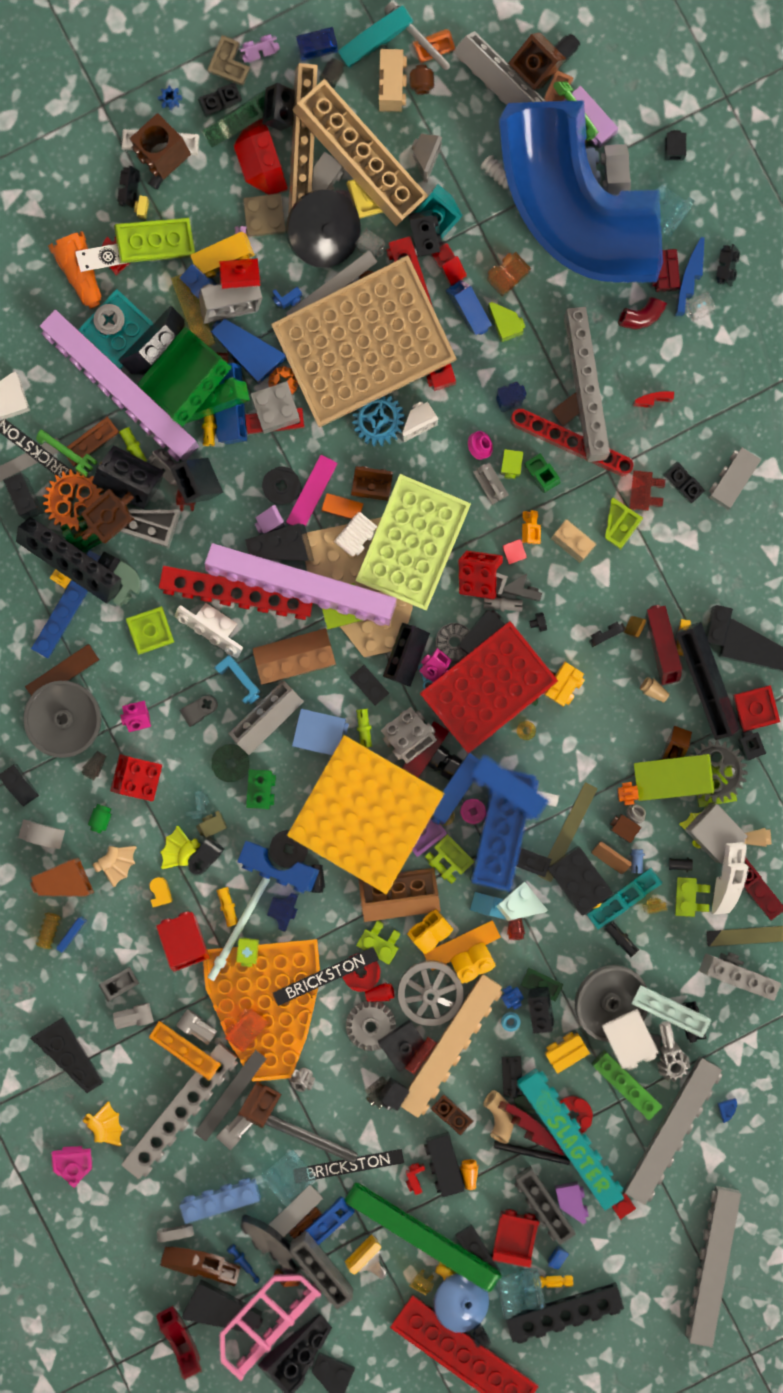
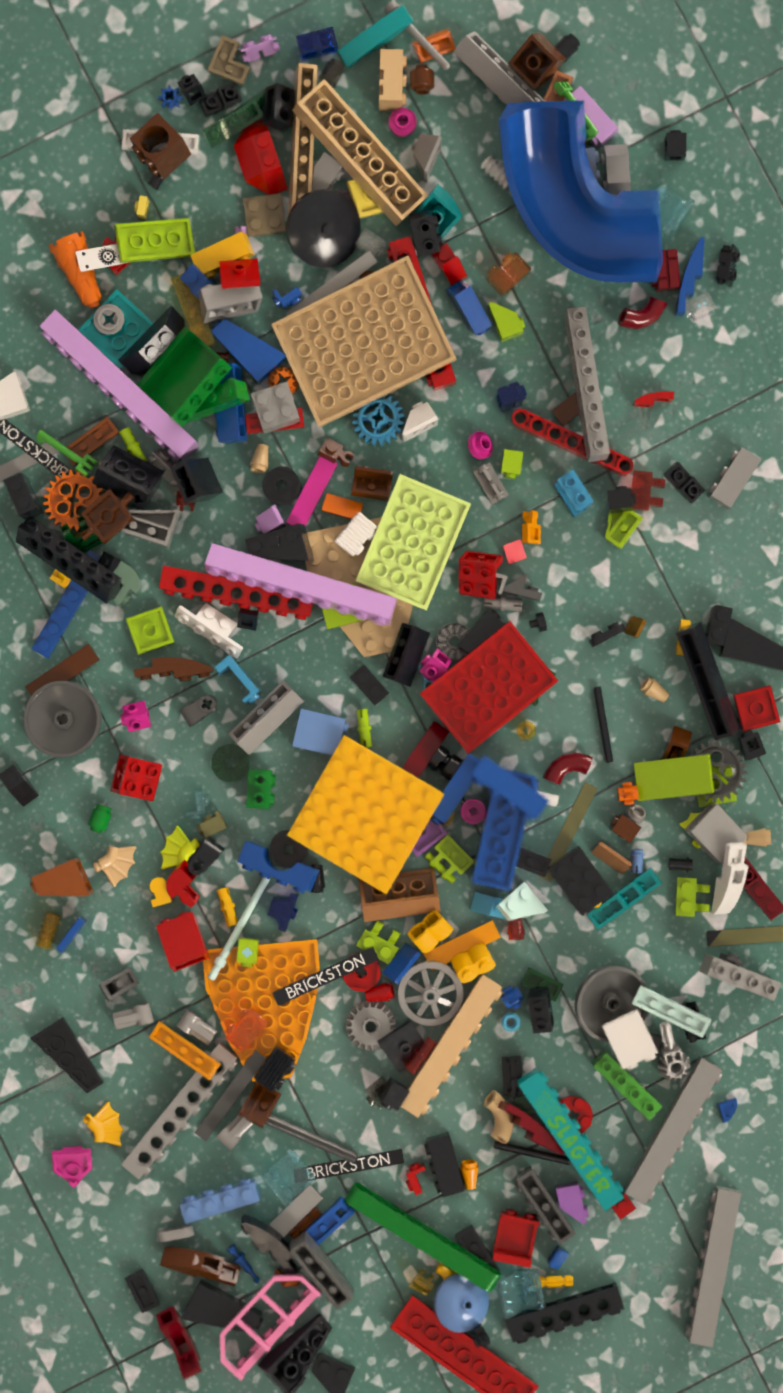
(41, 834): light grey brick -> none
(93, 766): clear smoke cone -> none
(130, 178): black hinge -> none
(142, 1290): none -> black plate
(179, 885): none -> red brick
(181, 667): none -> reddish brown slope
(189, 84): none -> black brick
(209, 430): yellow pin -> none
(247, 619): none -> black plate
(259, 461): none -> tan cone
(275, 1068): none -> black brick
(294, 656): medium nougat slope -> none
(302, 1079): light grey gear -> none
(334, 451): none -> reddish brown plate
(366, 1258): yellow piece -> none
(401, 963): none -> blue tile
(402, 122): none -> dark pink plate
(408, 735): light grey brick -> none
(452, 1115): reddish brown slope -> none
(542, 473): green brick -> none
(565, 764): none -> dark red cylinder
(566, 1052): yellow brick -> none
(568, 680): yellow brick -> none
(573, 493): none -> dark azure panel
(573, 541): tan brick -> none
(603, 724): none -> black bar
(621, 499): none -> black brick
(621, 939): black pin -> none
(654, 905): clear yellow plate -> none
(663, 645): dark red slope -> none

